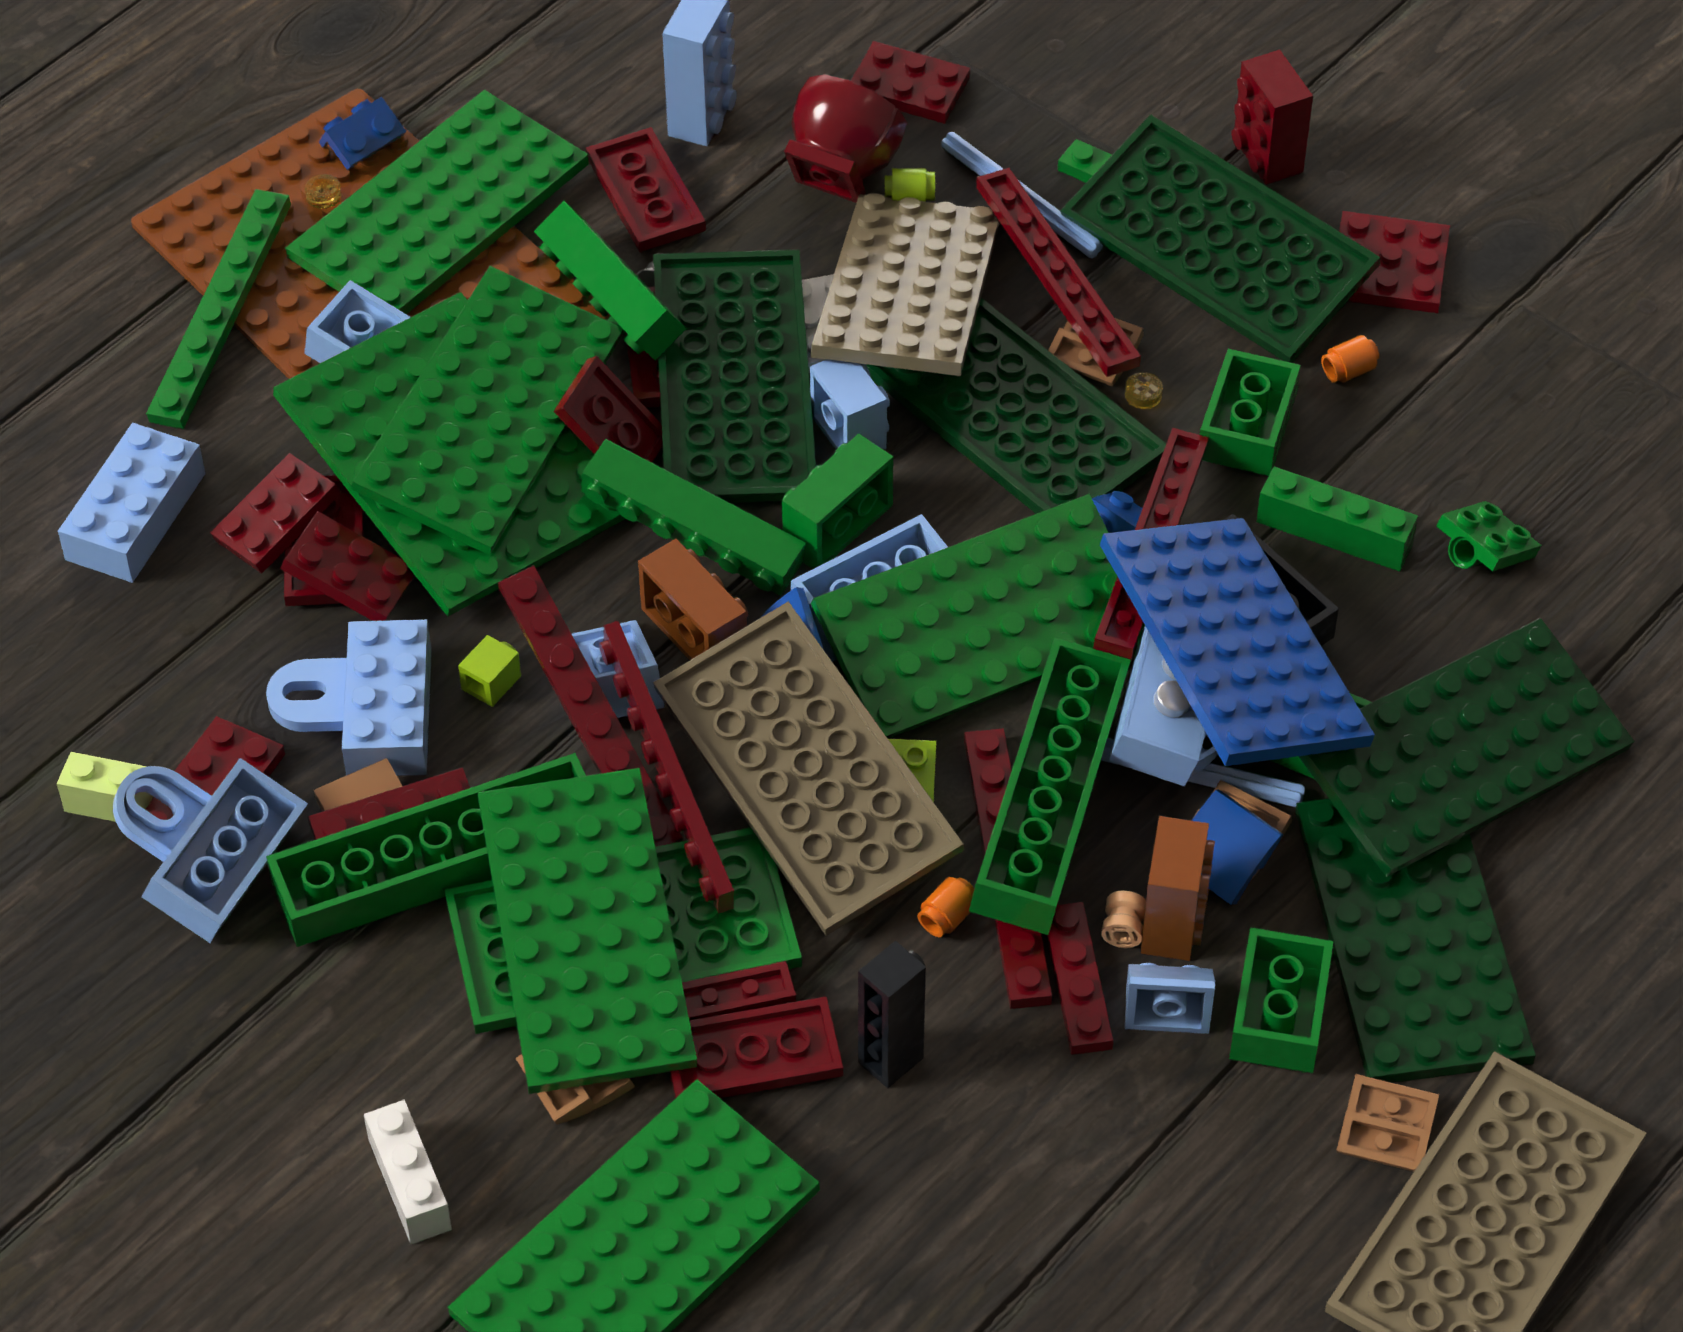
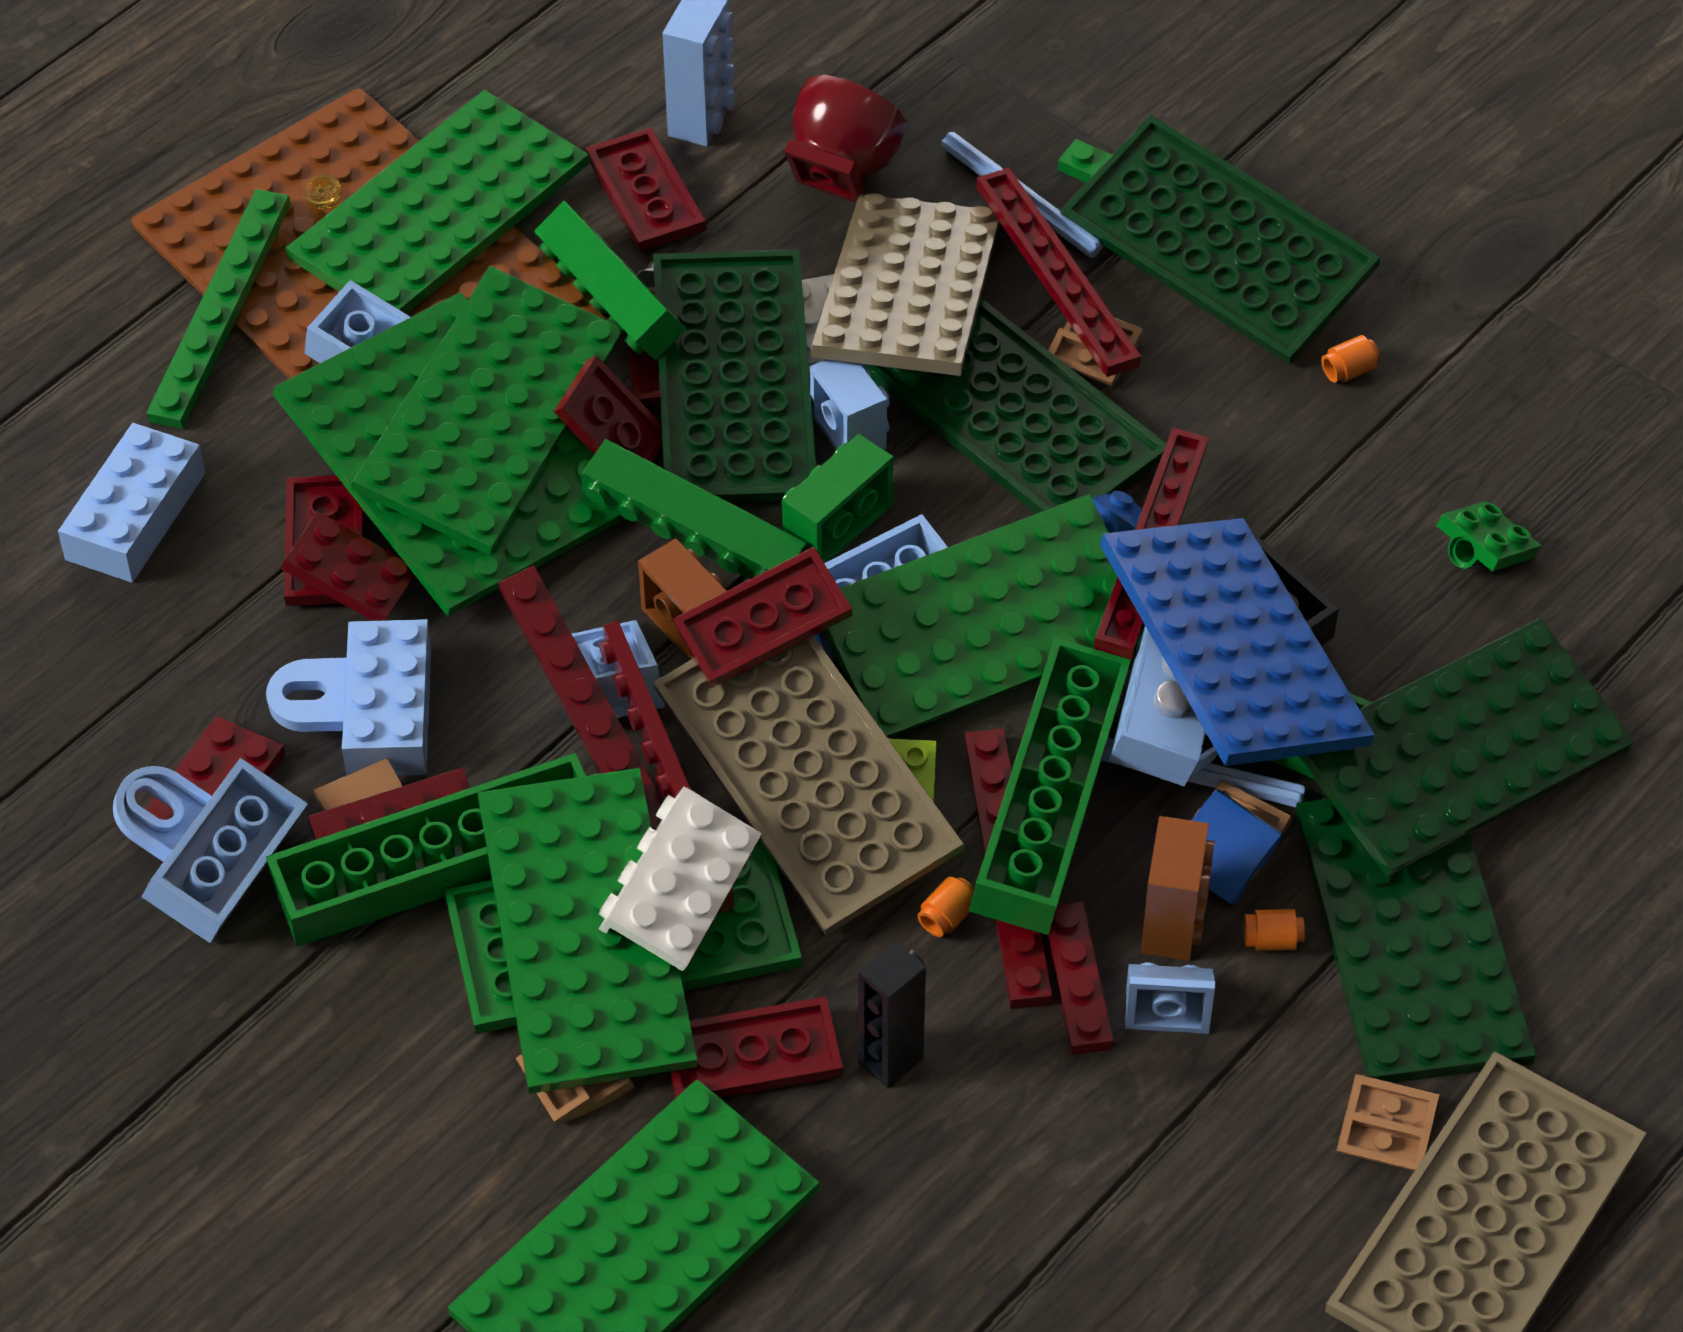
(90, 785): yellowish green brick -> none
(275, 513): dark red plate -> none
(362, 133): blue bracket -> none
(407, 1172): white brick -> none
(490, 670): lime brick -> none
(679, 877): none -> white bracket
(739, 991): dark red plate -> none
(762, 617): none -> dark red plate
(910, 183): lime brick -> none
(912, 80): dark red plate -> none
(1124, 919): light nougat wheel -> none
(1143, 390): clear yellow tile -> none
(1249, 411): green brick -> none
(1272, 117): dark red brick -> none
(1273, 930): none -> orange brick
(1281, 1000): green brick -> none
(1336, 518): green brick -> none
(1410, 260): dark red plate -> none

